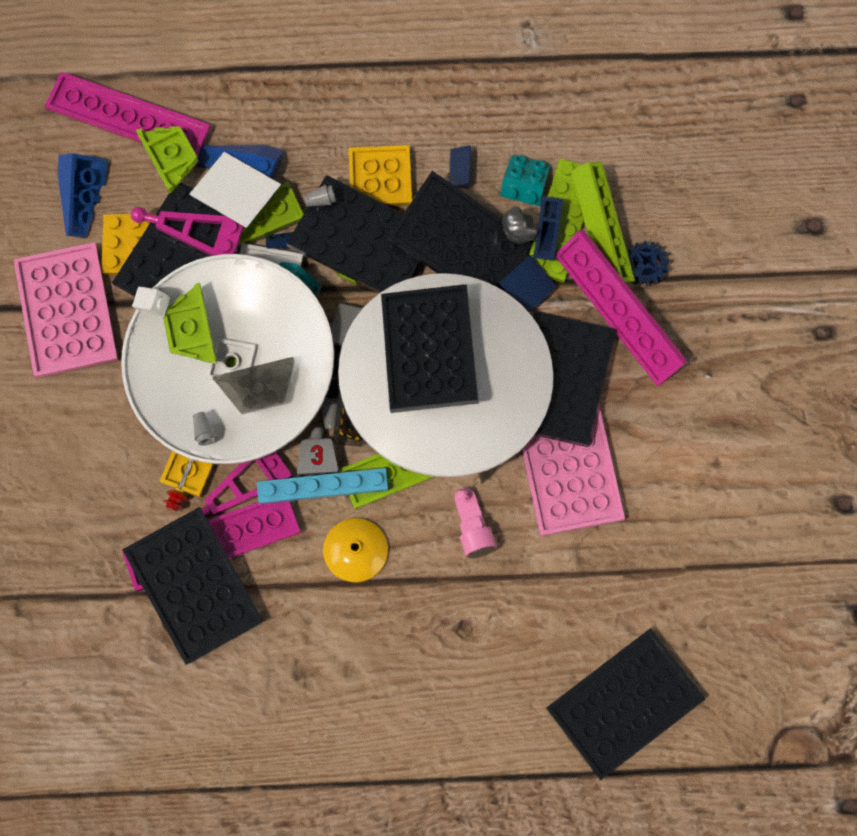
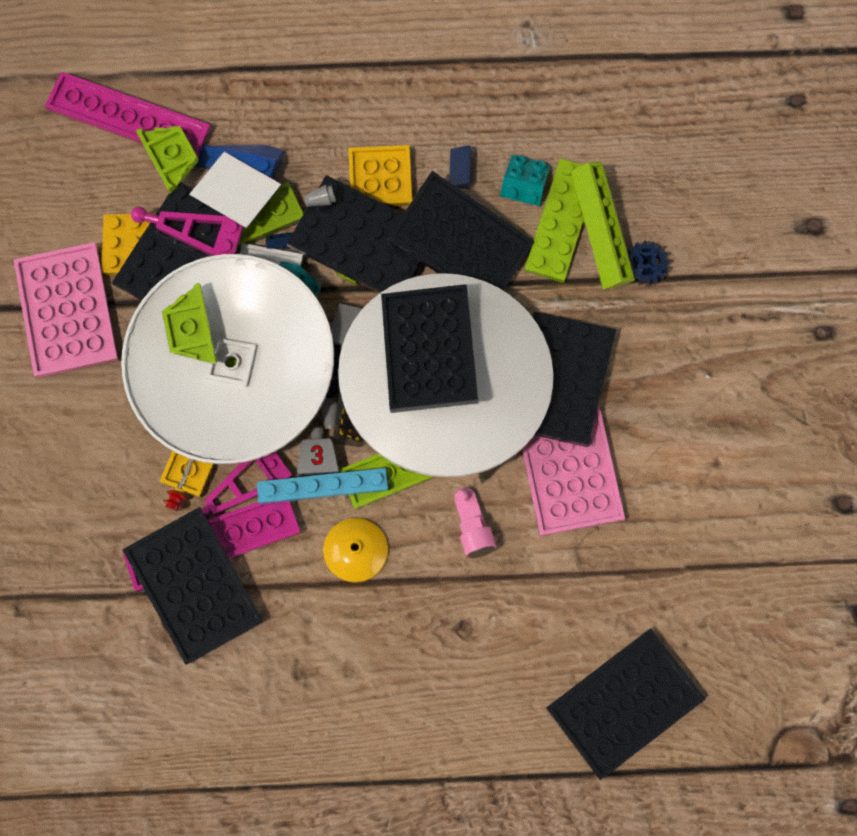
(79, 186): blue wedge -> none
(151, 301): white brick -> none
(203, 430): light grey cone -> none
(258, 385): clear smoke wing -> none
(518, 226): flat silver hair -> none
(528, 283): dark blue slope -> none
(548, 228): dark blue slope -> none
(620, 307): dark pink plate -> none

